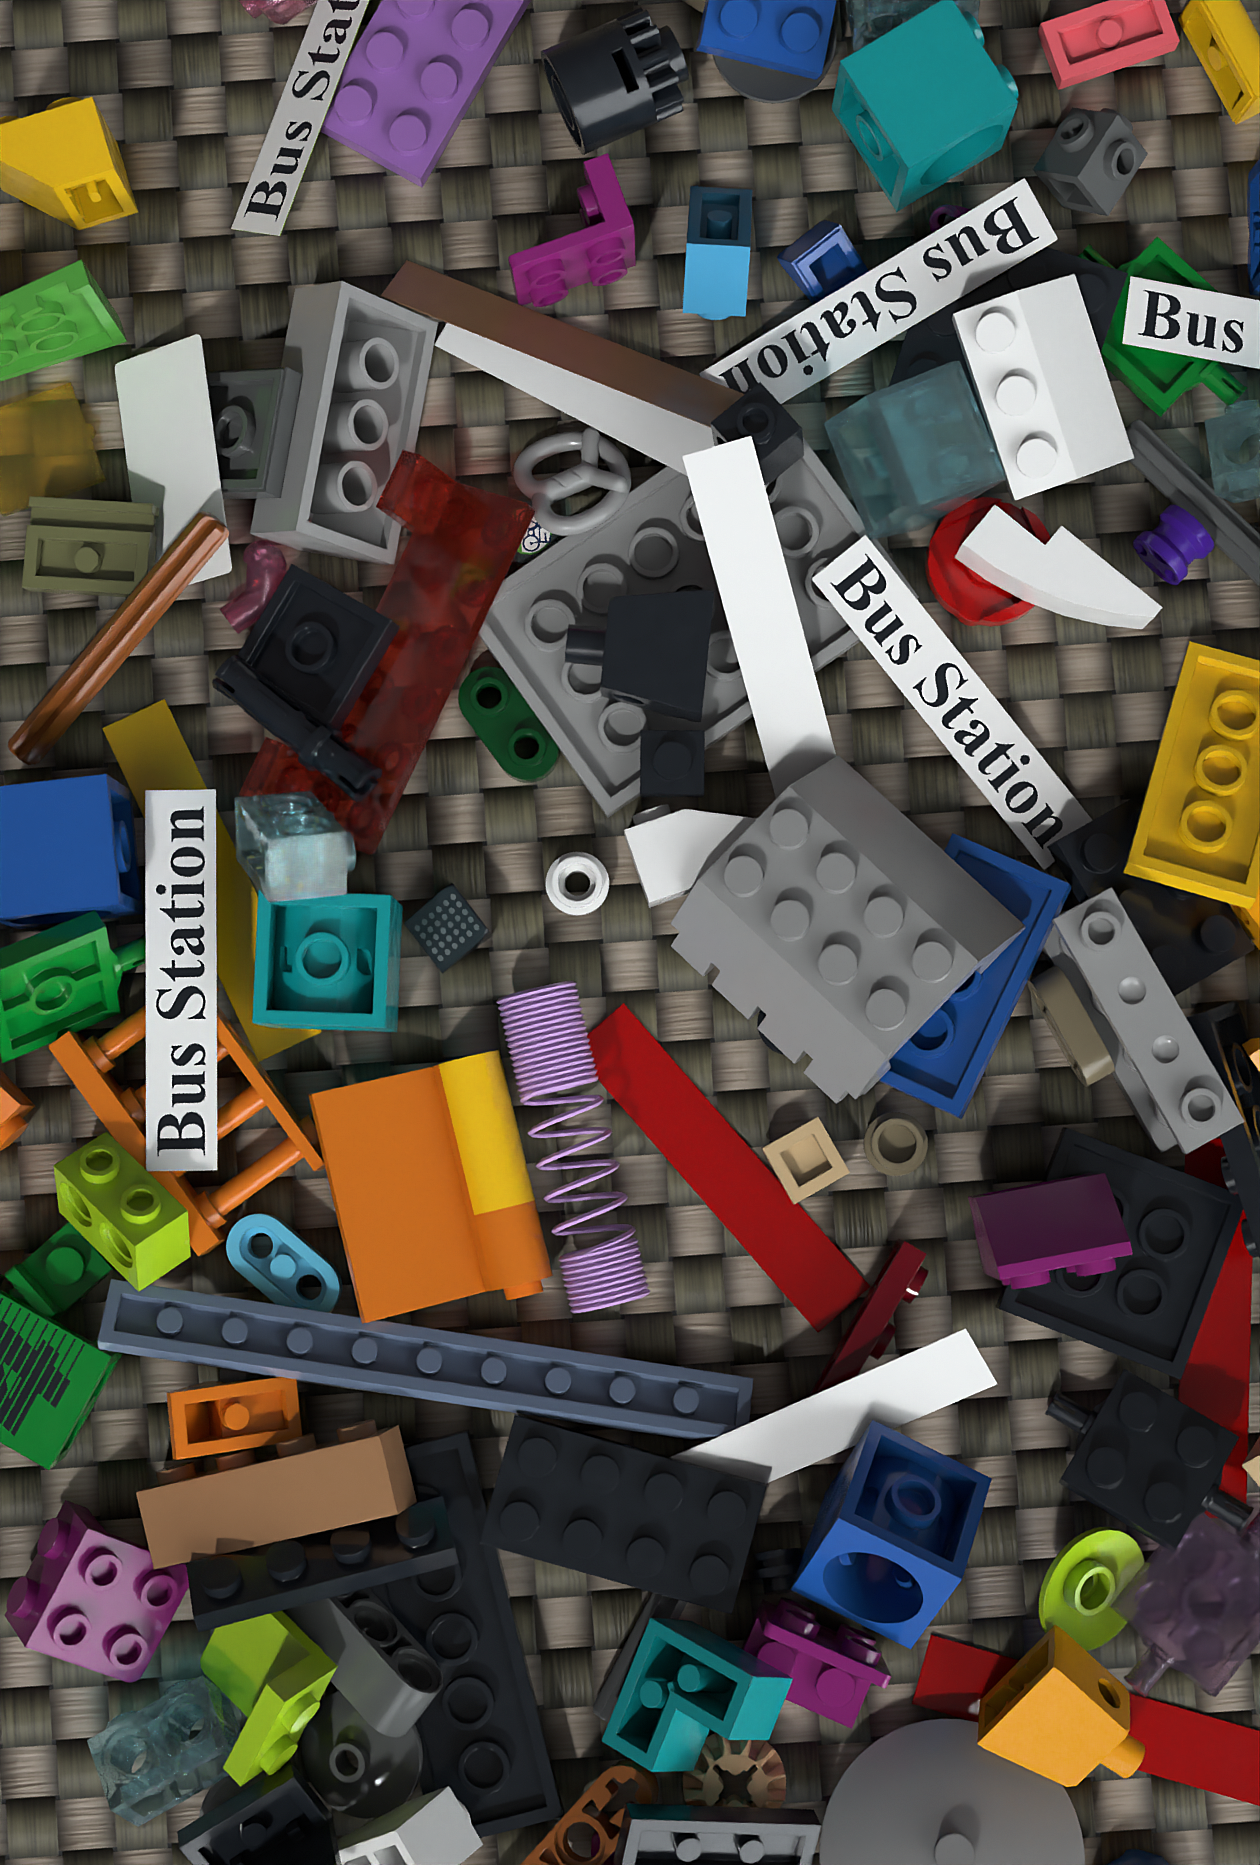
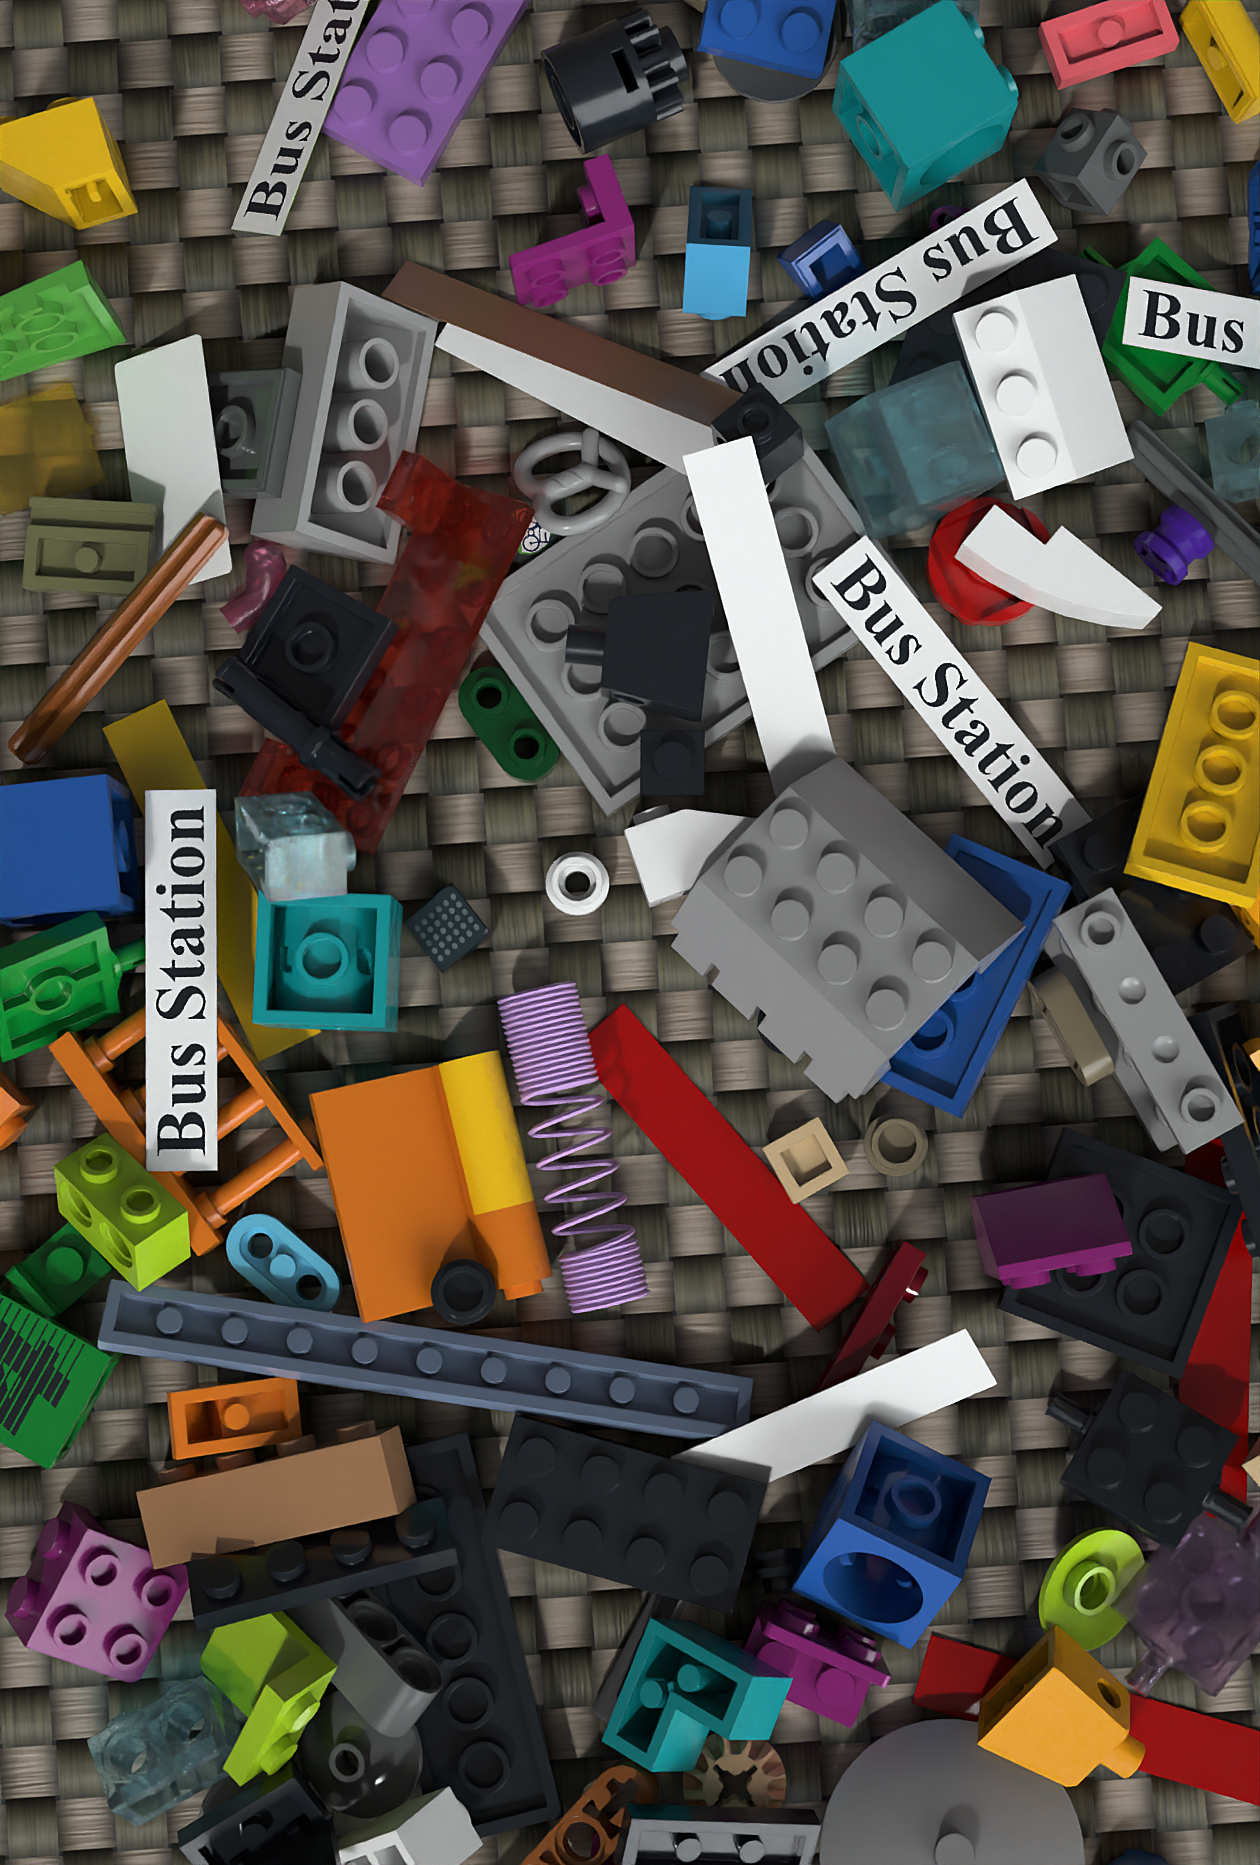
(463, 1291): none -> black plate

